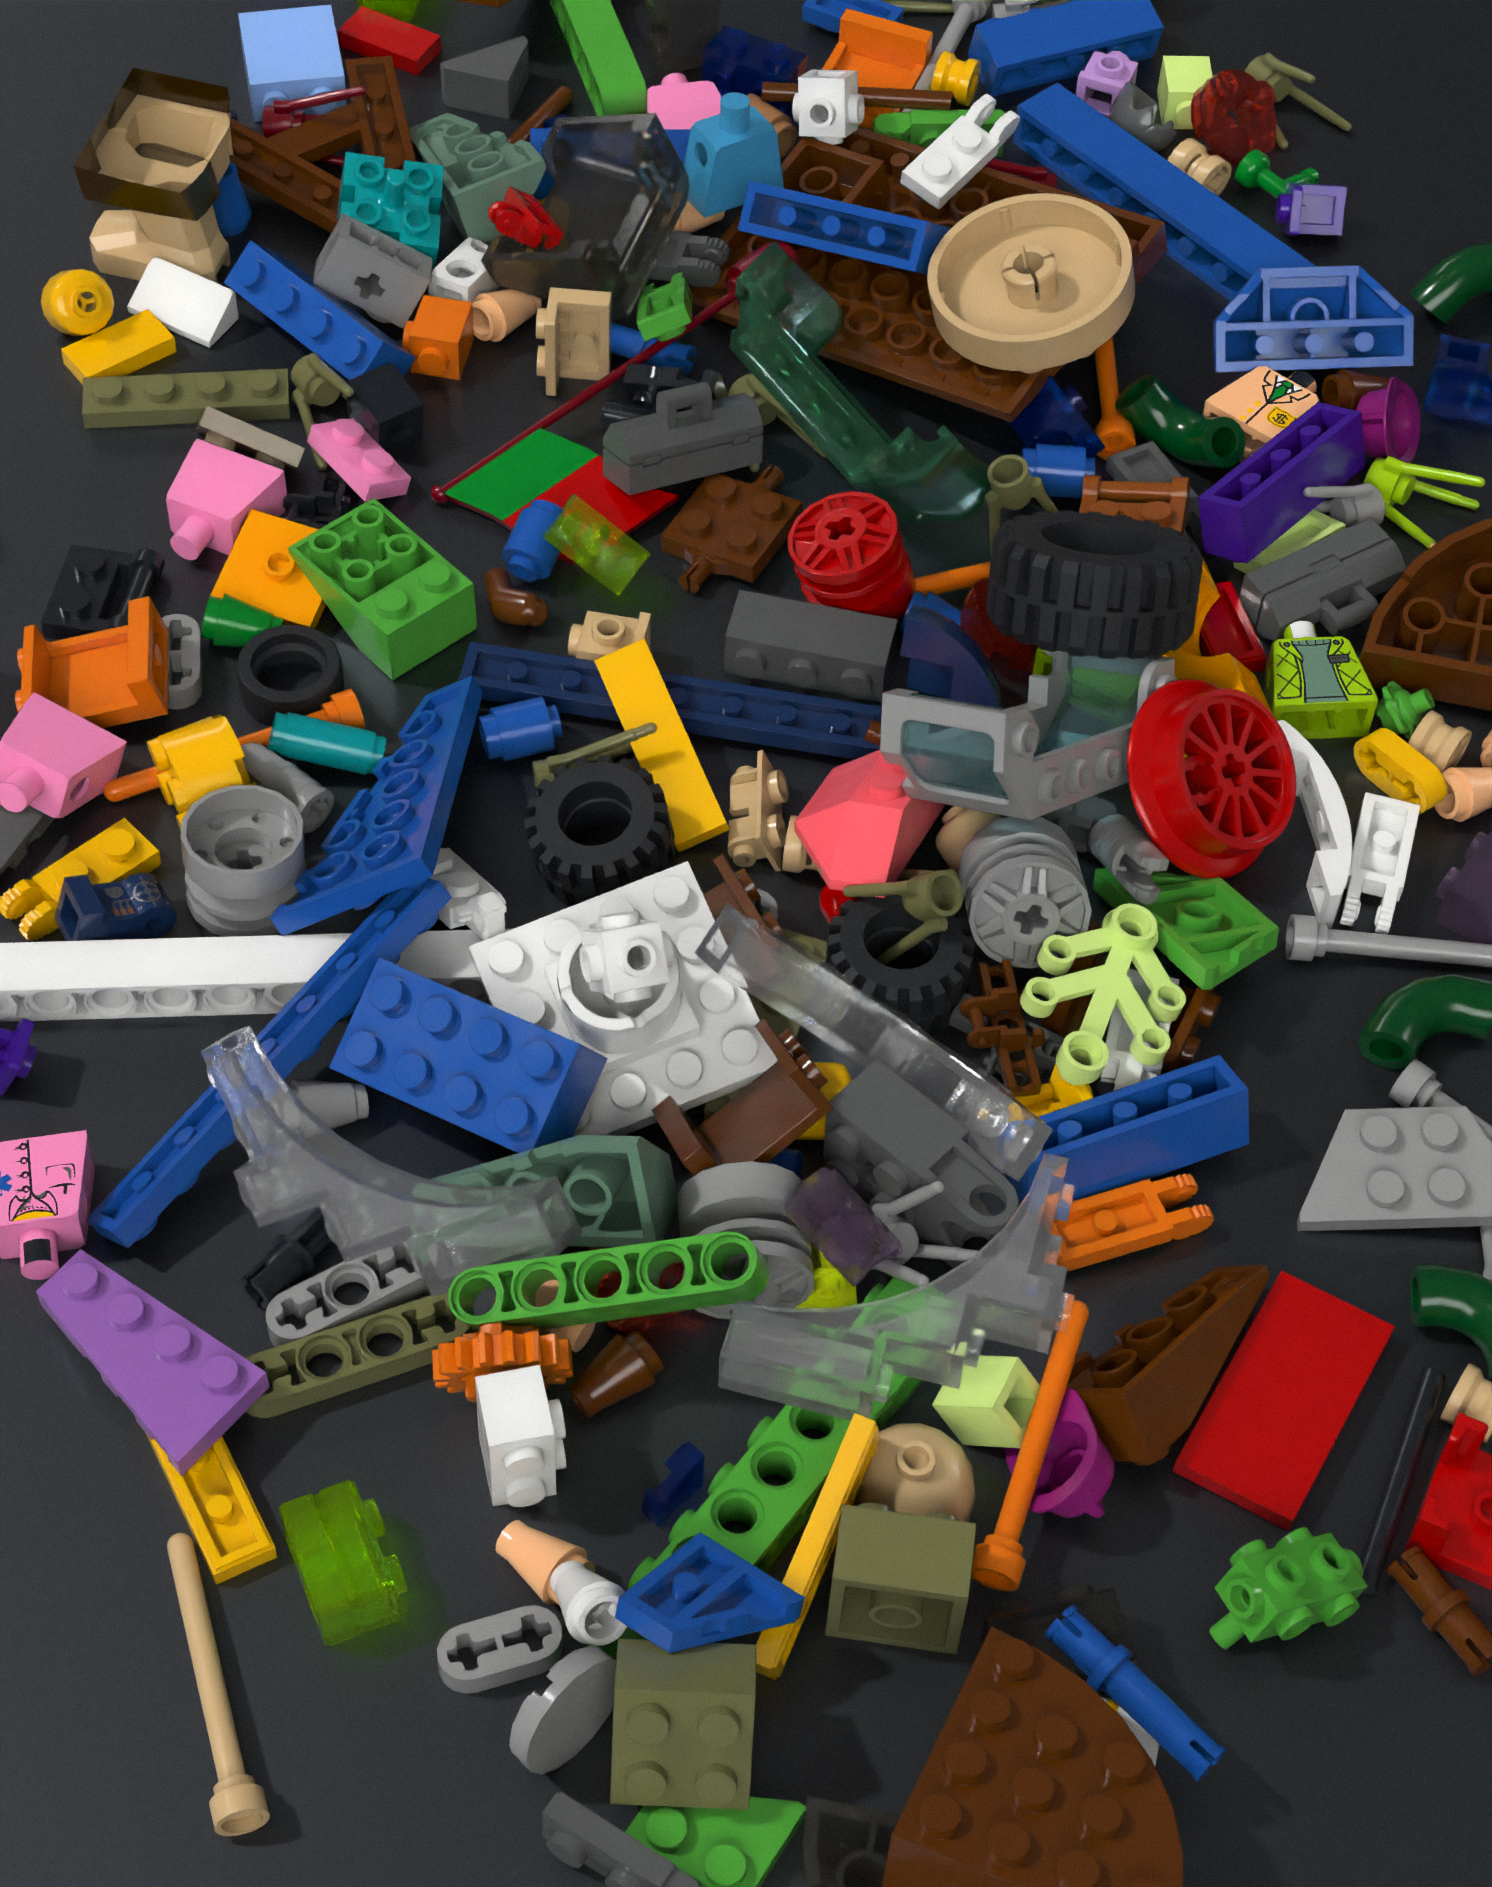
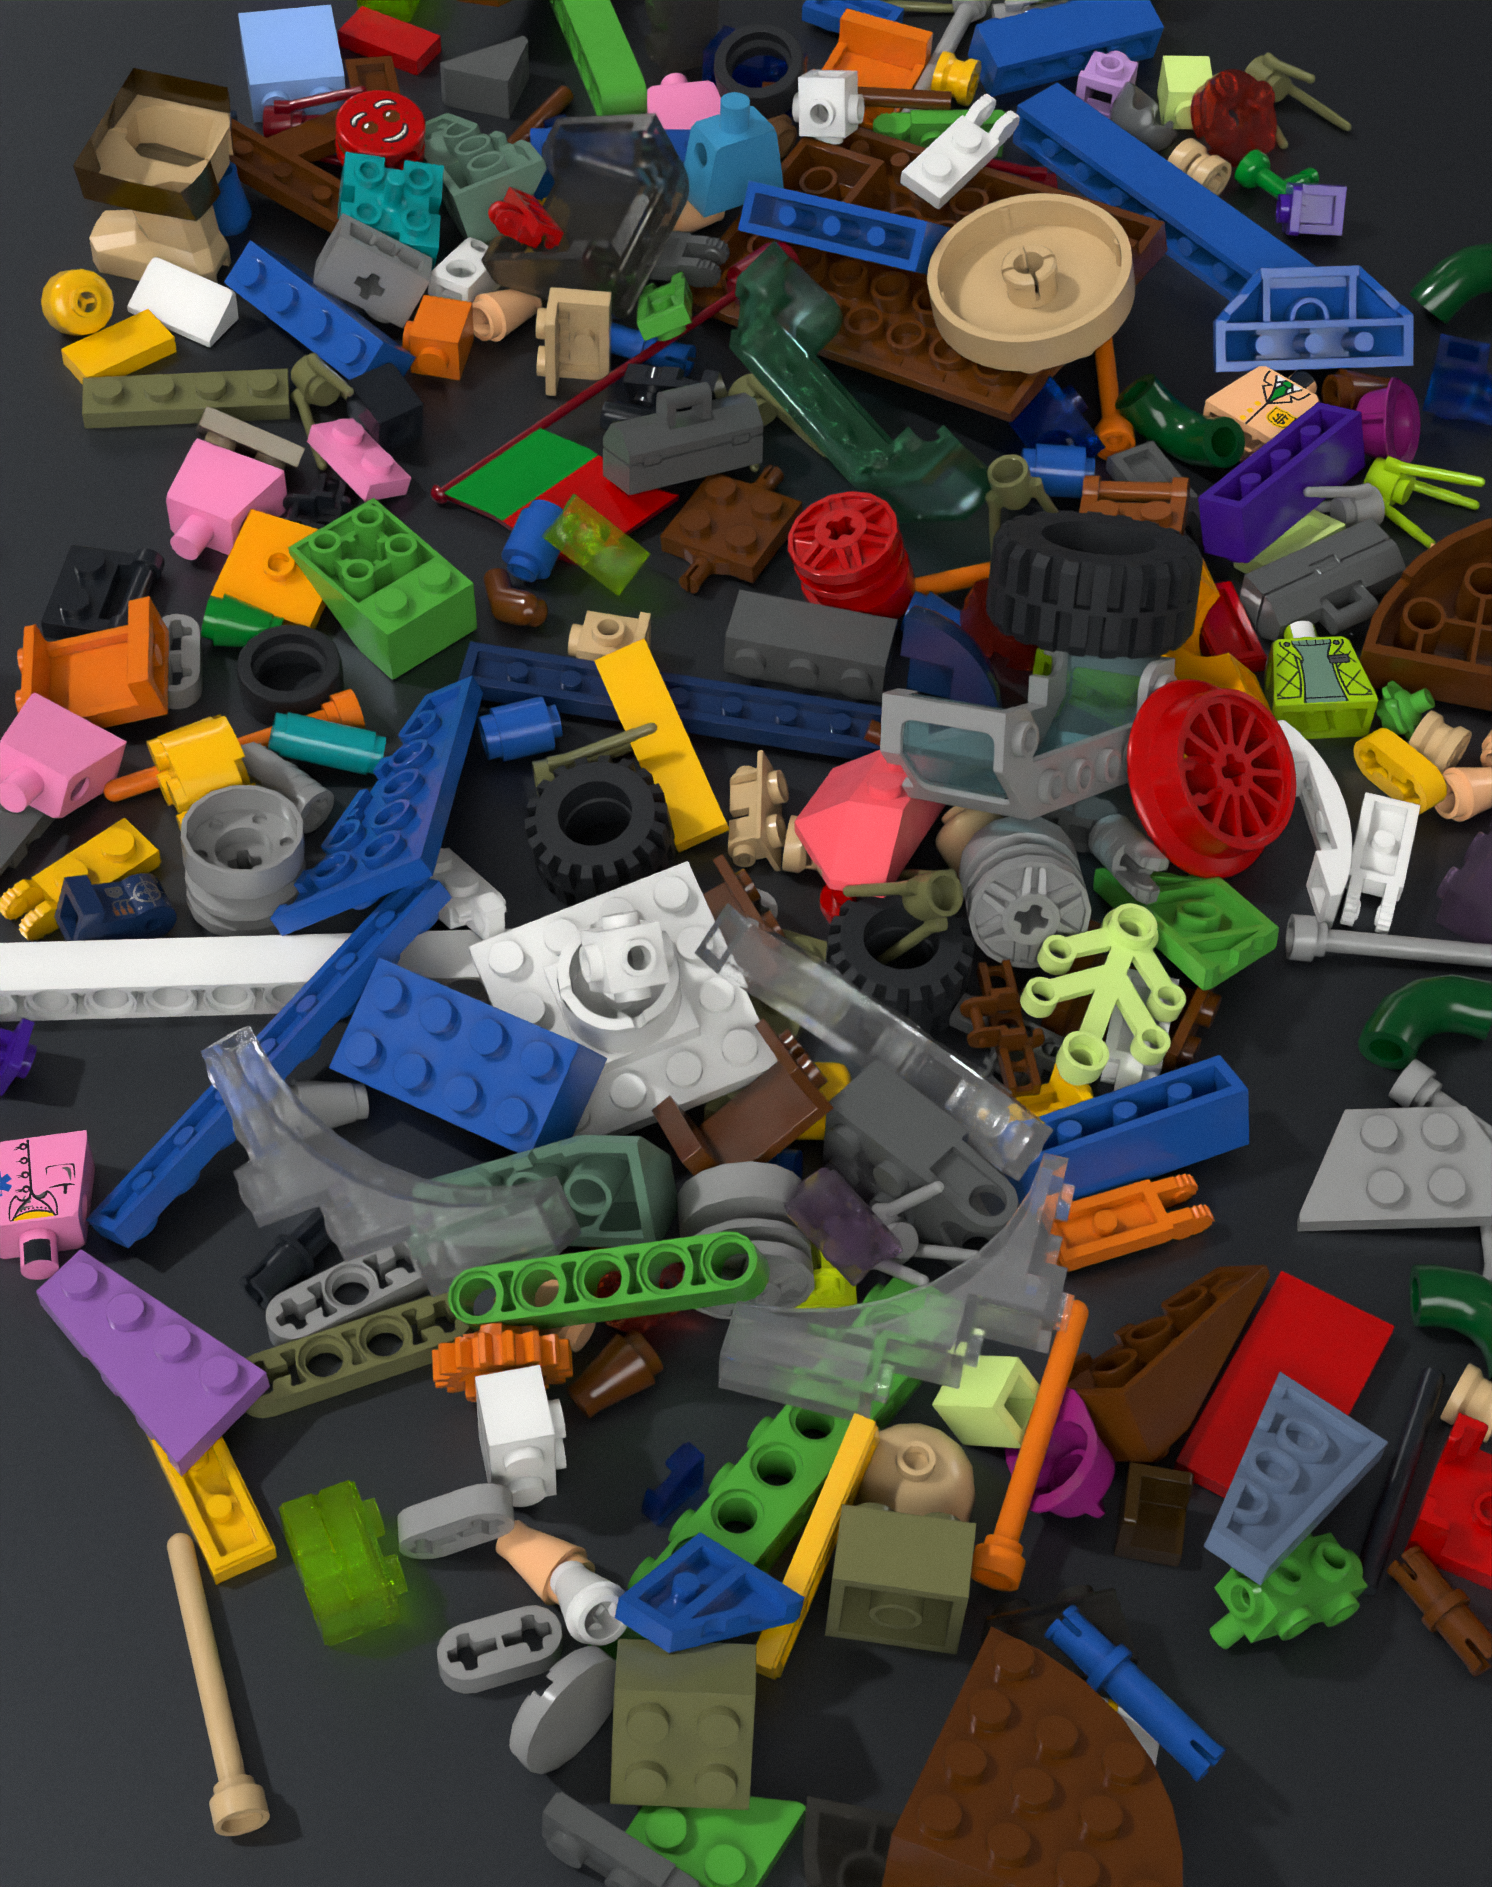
(381, 126): none -> red head
(455, 1521): none -> light grey beam
(760, 41): none -> black tyre
(1153, 1514): none -> dark brown panel
(1289, 1478): none -> sand blue wing

